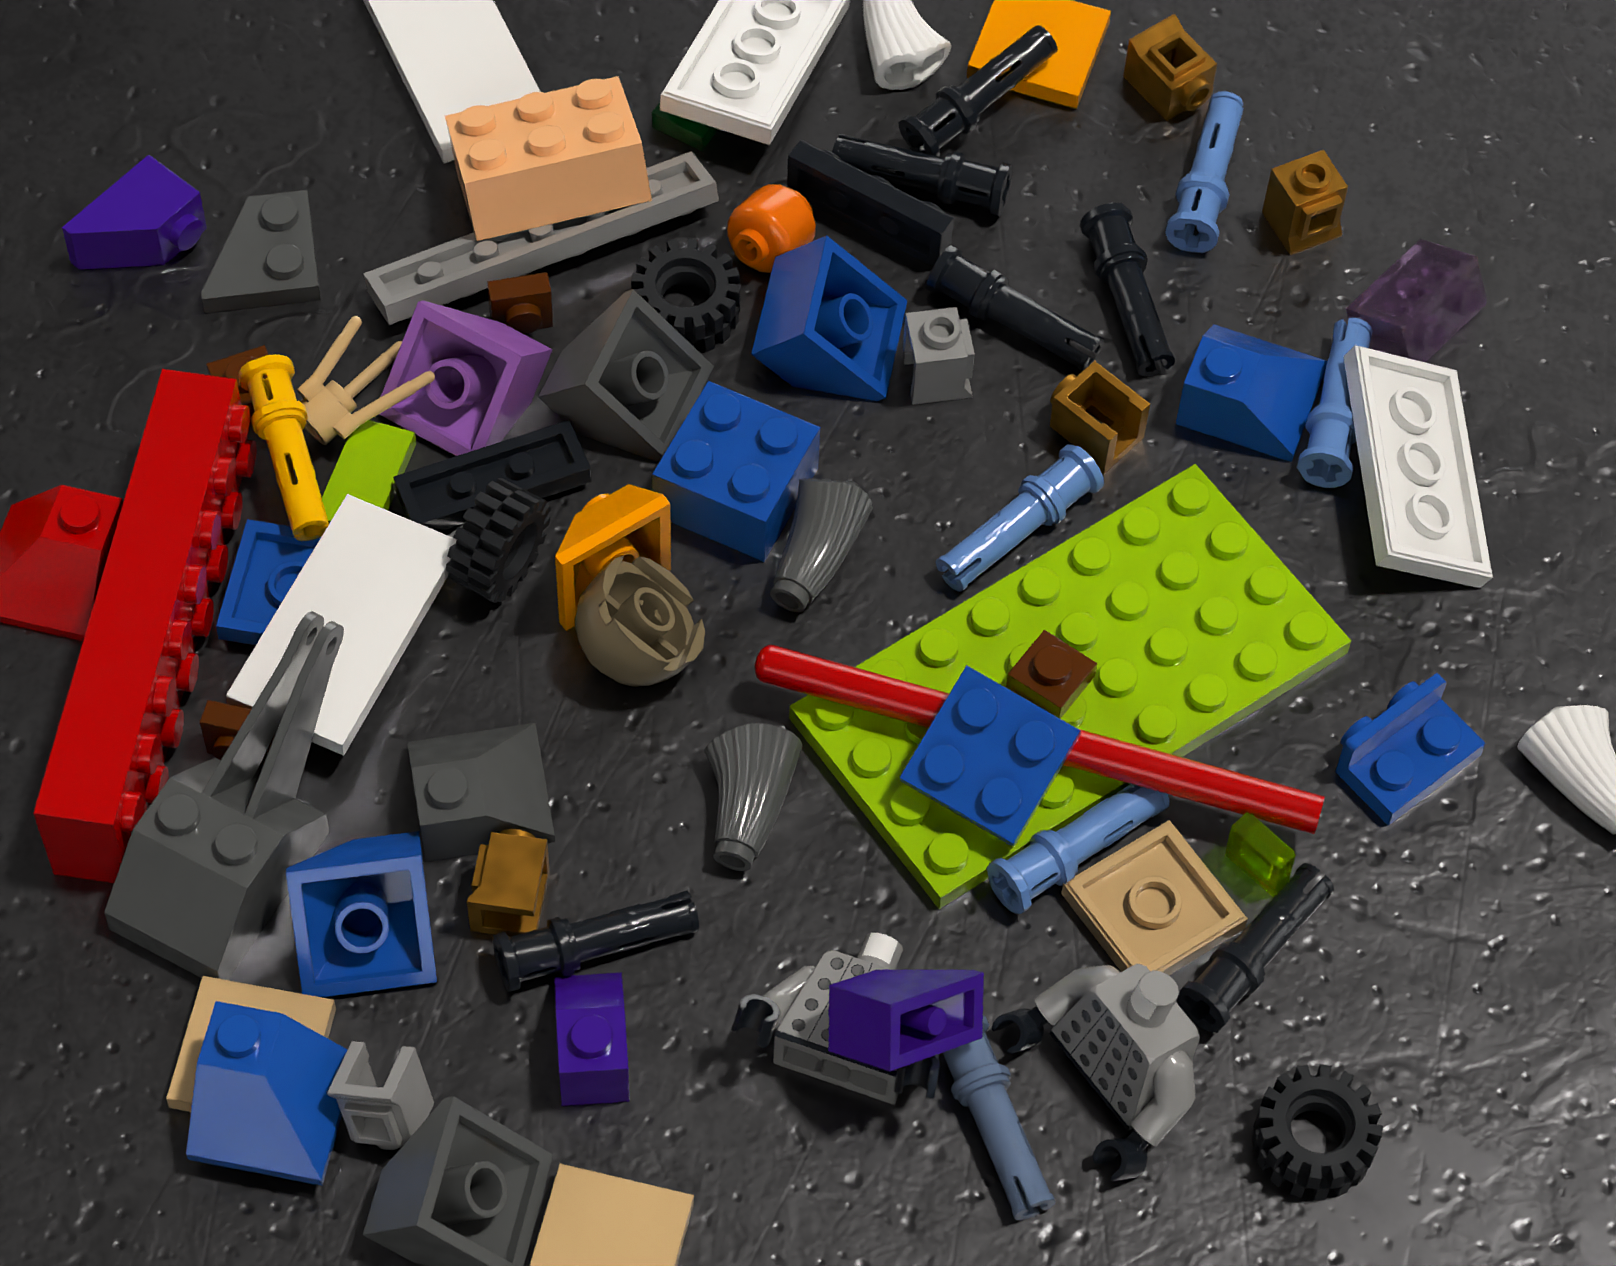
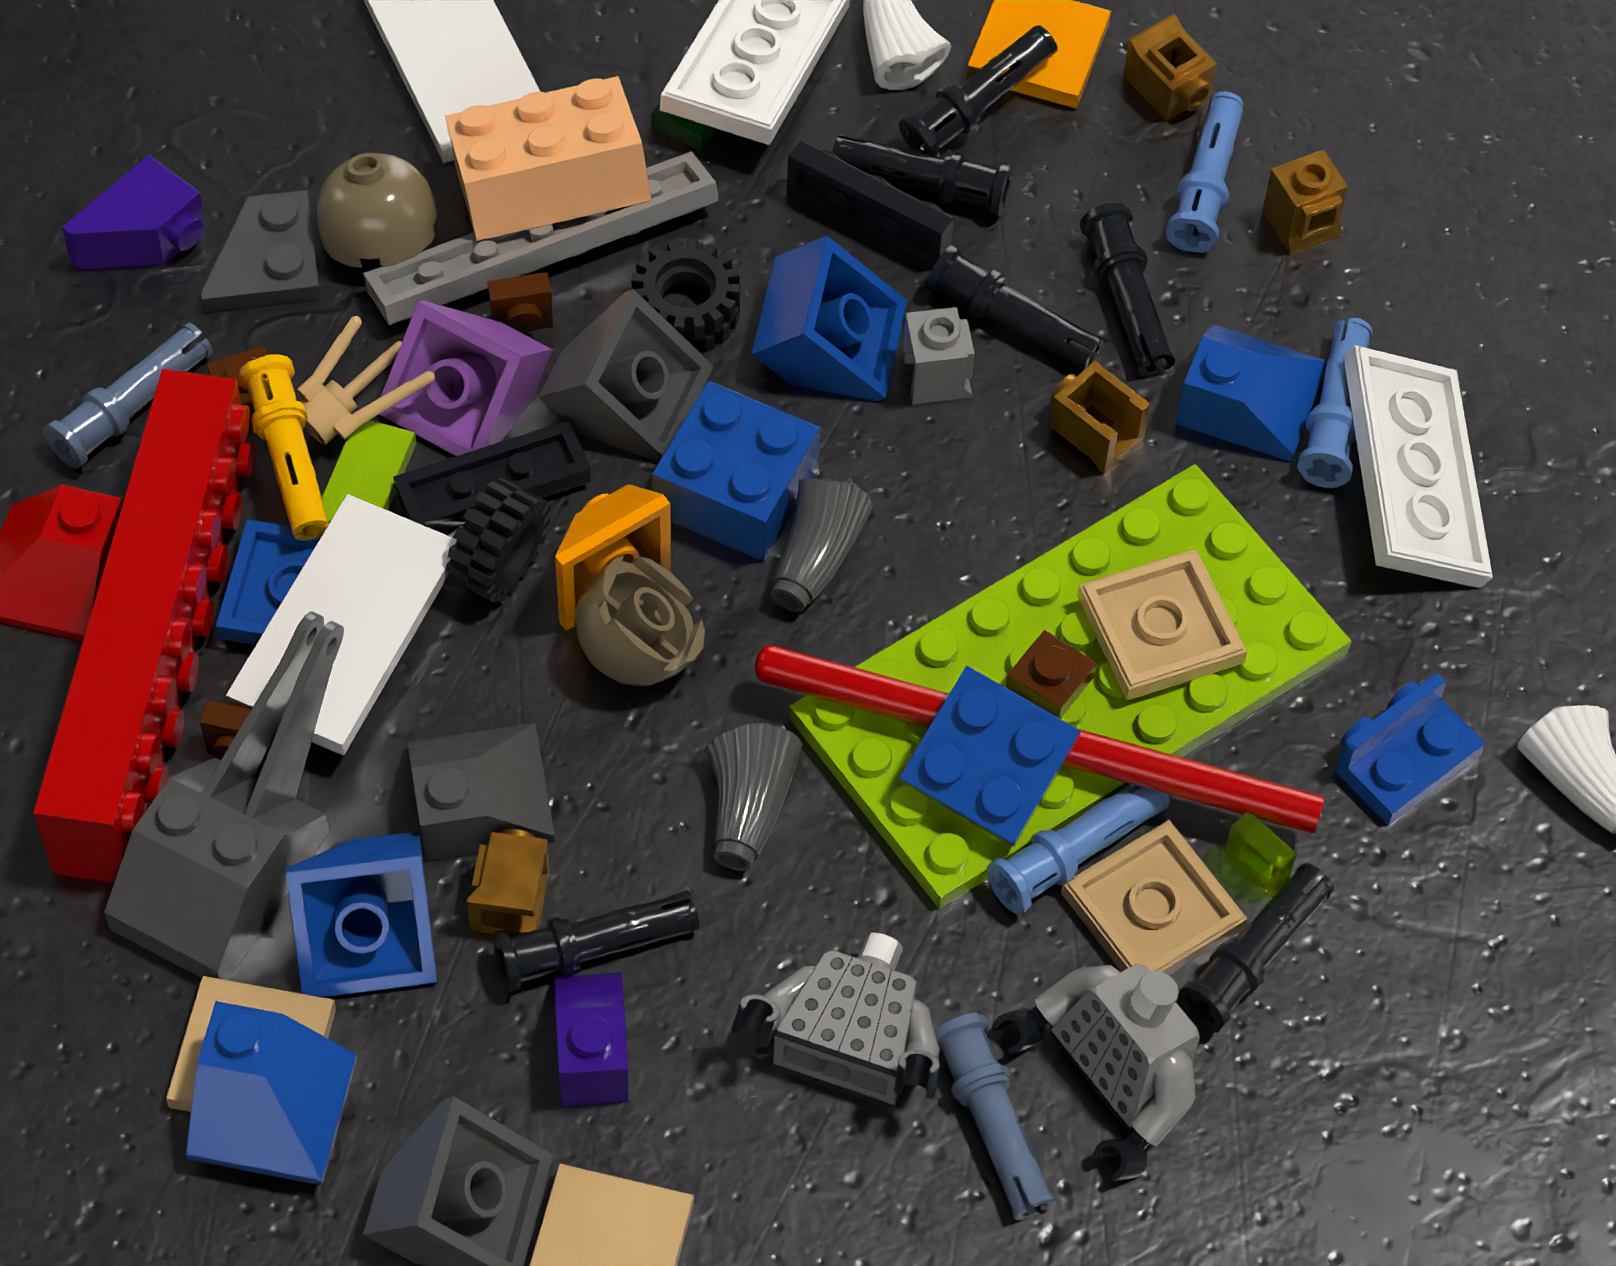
(108, 410): none -> sand blue pin
(375, 210): none -> dark tan cylinder
(376, 1113): light grey window -> none
(770, 225): orange head -> none
(904, 1015): dark purple slope -> none
(1040, 501): medium blue pin -> none
(1161, 624): none -> tan tile
(1325, 1095): black tyre -> none
(1422, 299): clear purple bracket -> none

